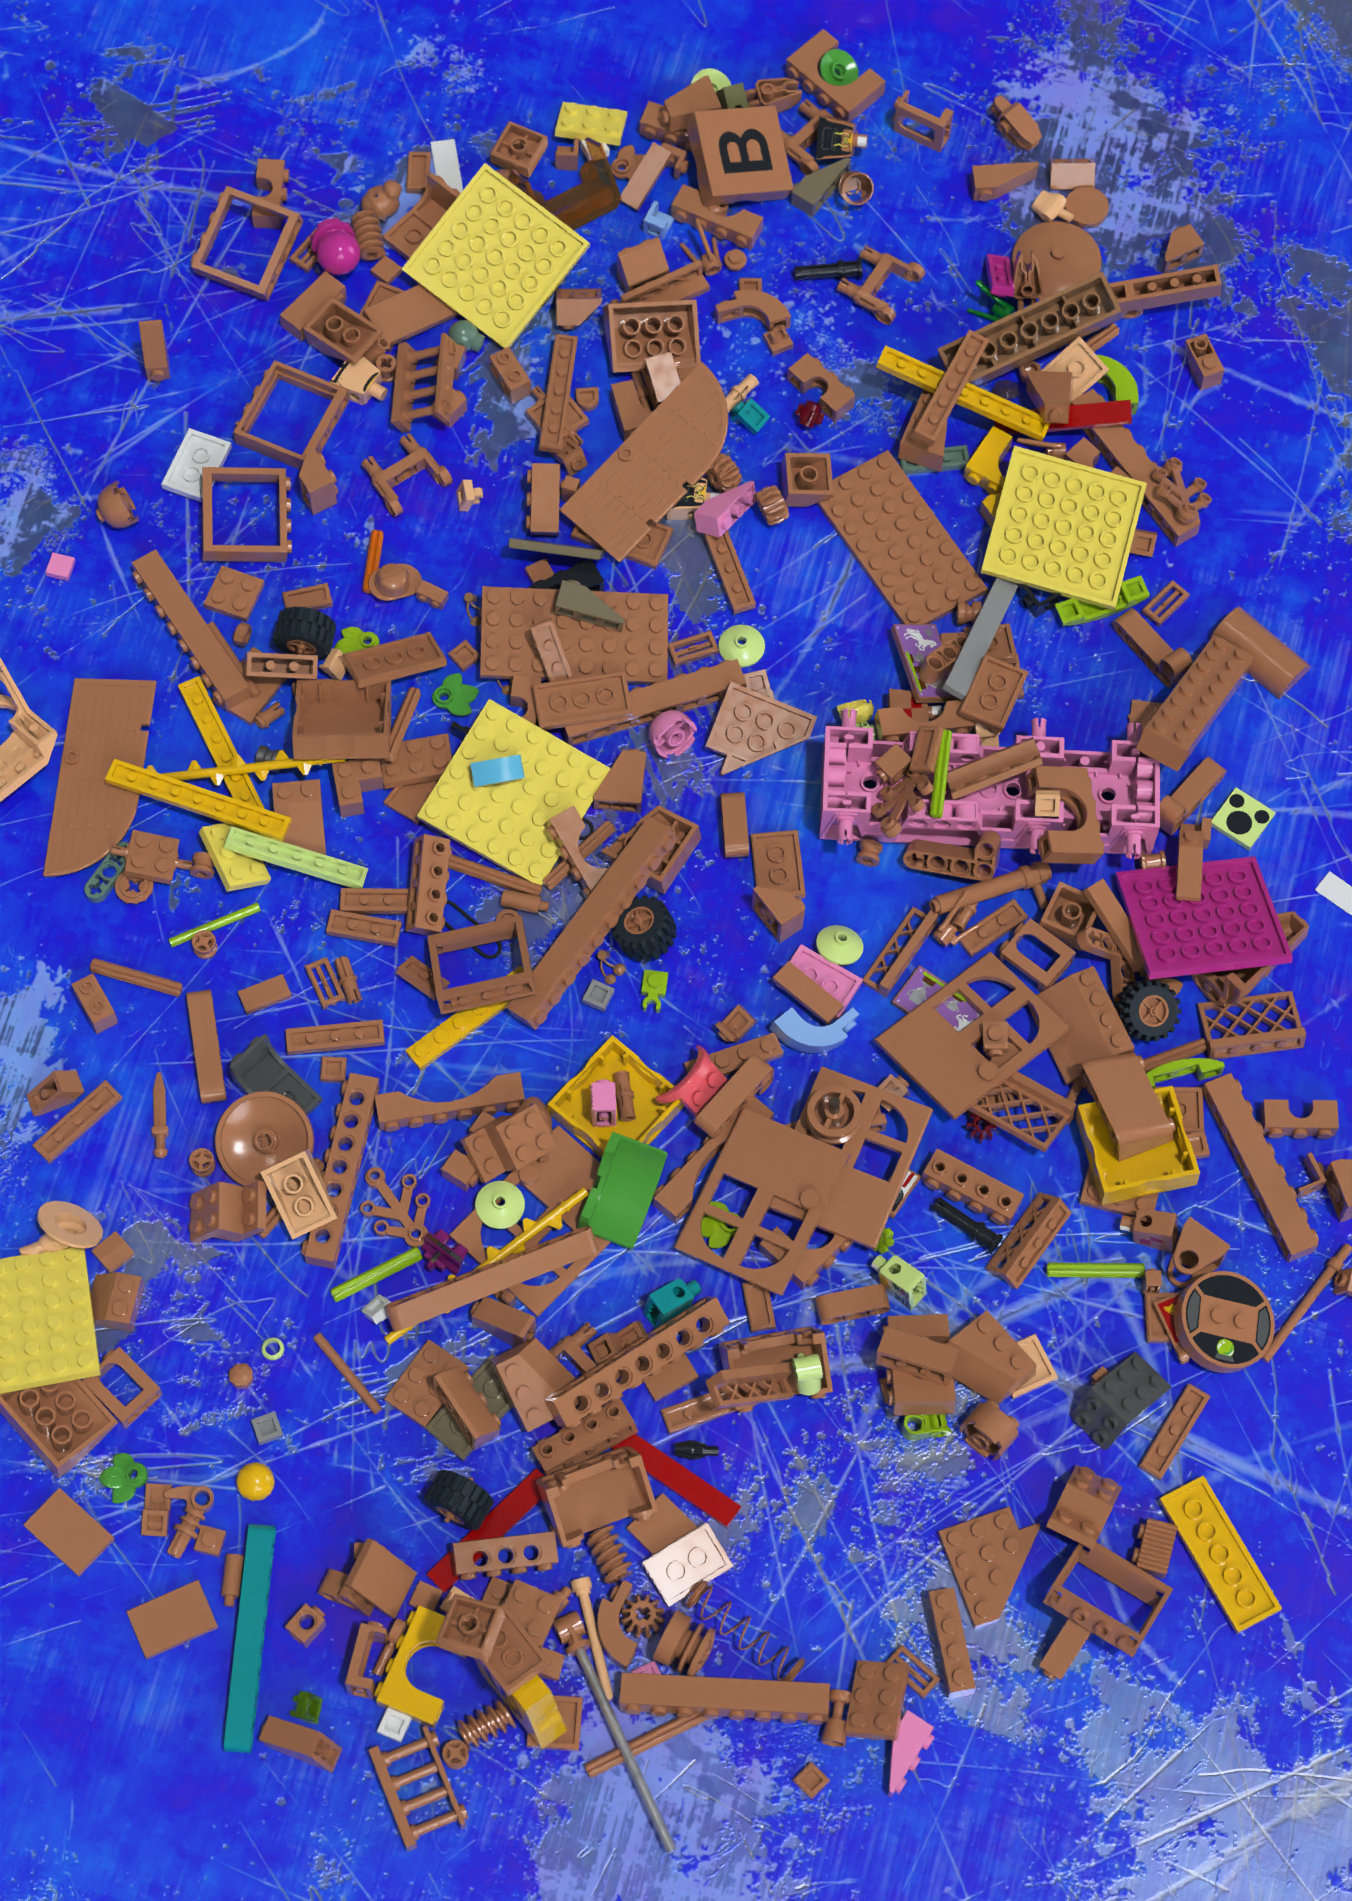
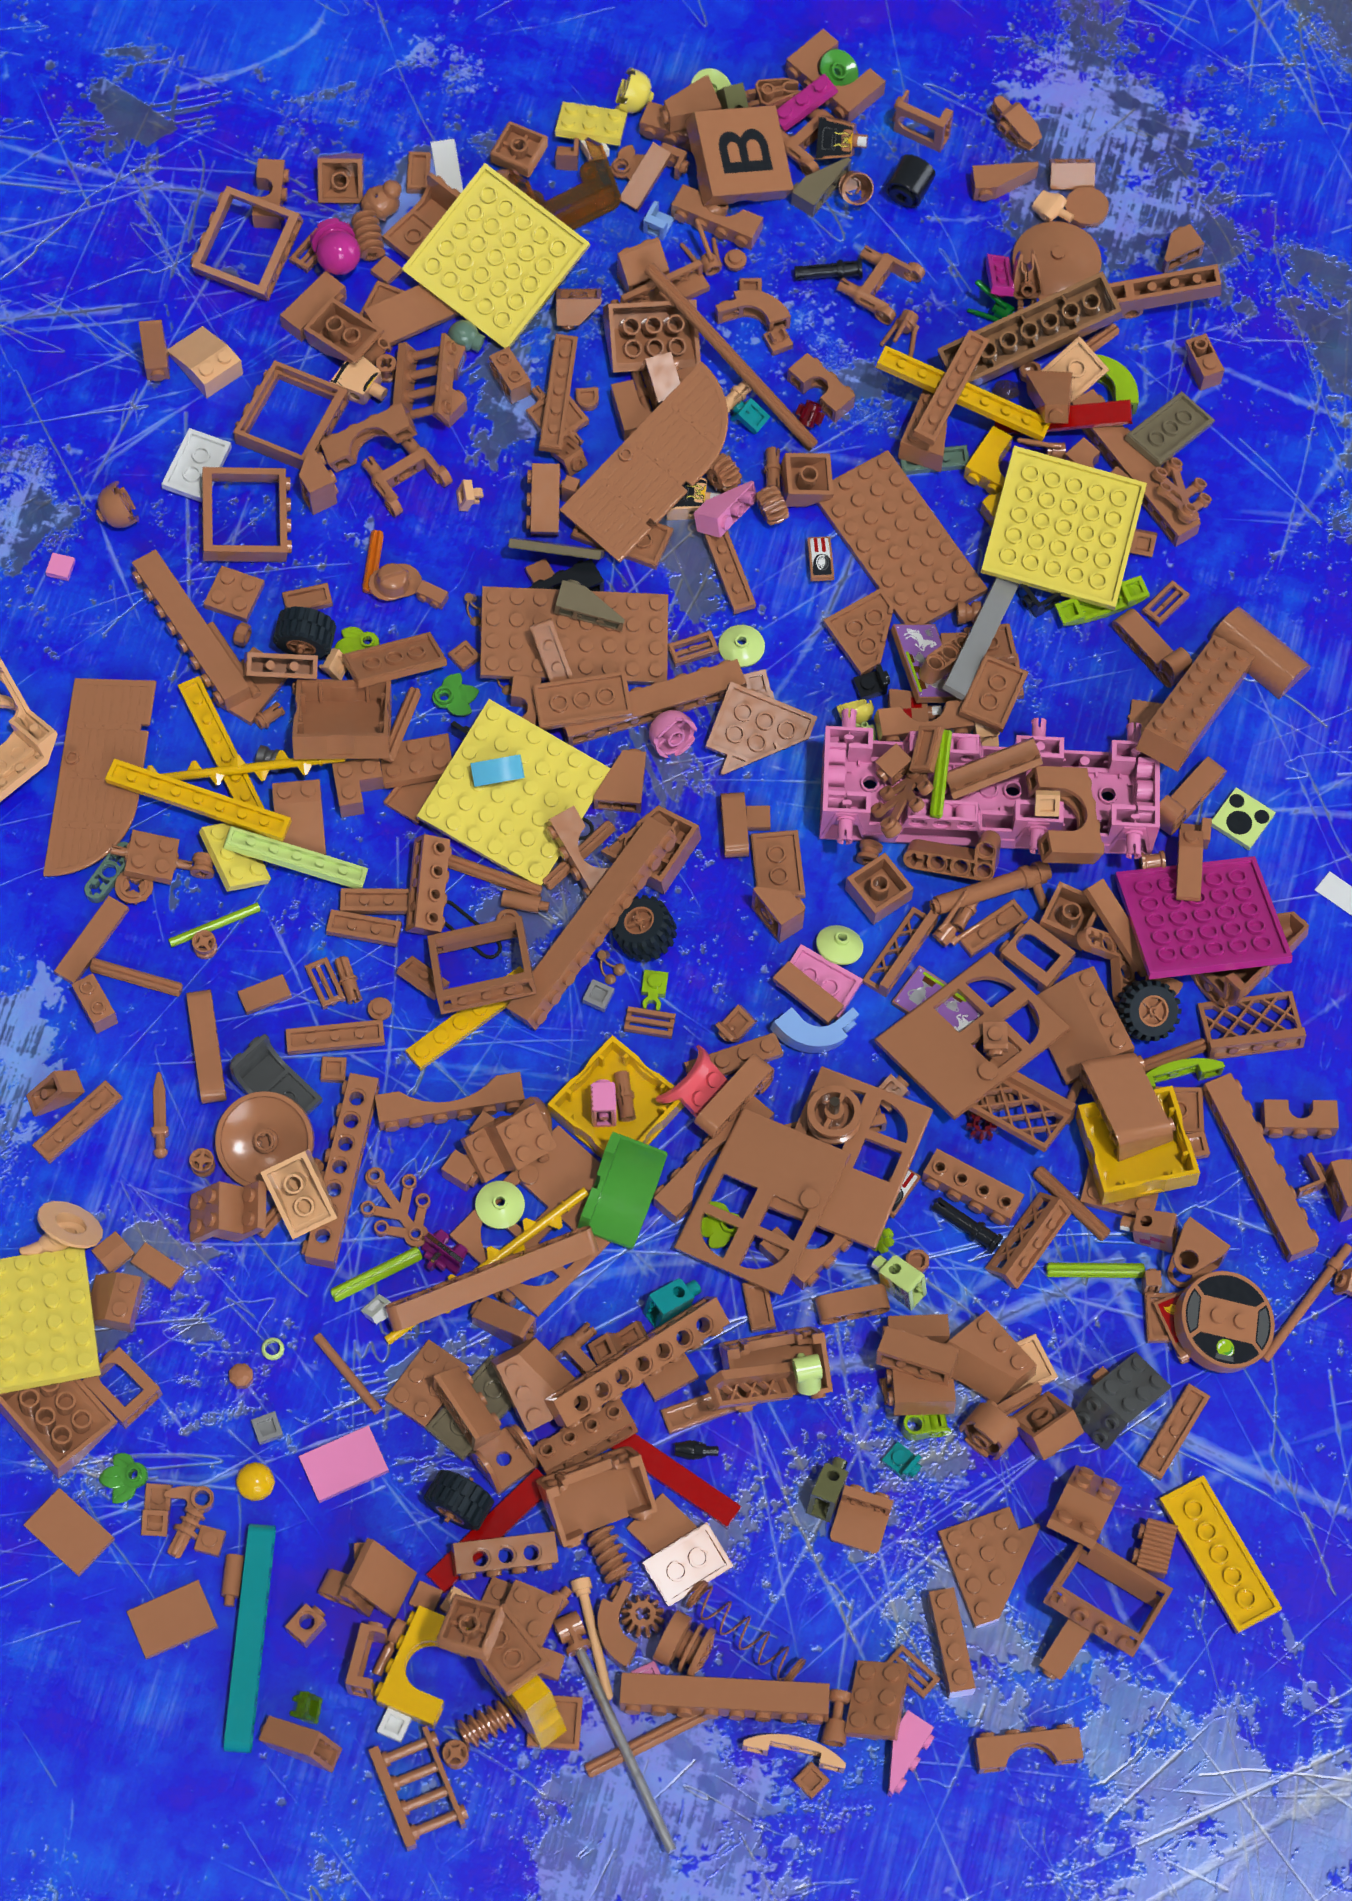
(91, 940): none -> nougat tile
(157, 1266): none -> nougat tile
(206, 361): none -> light nougat slope
(341, 178): none -> nougat slope
(343, 447): none -> nougat arch
(343, 1464): none -> bright pink tile
(379, 1008): none -> nougat plate
(510, 1442): none -> nougat hose
(634, 92): none -> light yellow cylinder
(650, 1022): none -> nougat tile
(731, 356): none -> nougat axle
(758, 818): none -> nougat tile
(761, 1743): none -> light nougat slope
(773, 468): none -> nougat pin
(805, 102): none -> dark pink plate
(820, 558): none -> slope
(828, 1489): none -> olive torso
(861, 1519): none -> nougat bracket
(863, 630): none -> nougat plate
(872, 683): none -> black bracket
(879, 888): none -> nougat brick
(902, 1462): none -> teal bracket
(905, 324): none -> nougat plant
(910, 181): none -> black piece
(918, 1259): none -> nougat tile
(1021, 1399): none -> nougat tile
(1048, 1425): none -> nougat slope
(1061, 1745): none -> nougat arch
(1077, 1208): none -> nougat axle
(1169, 429): none -> dark tan tile

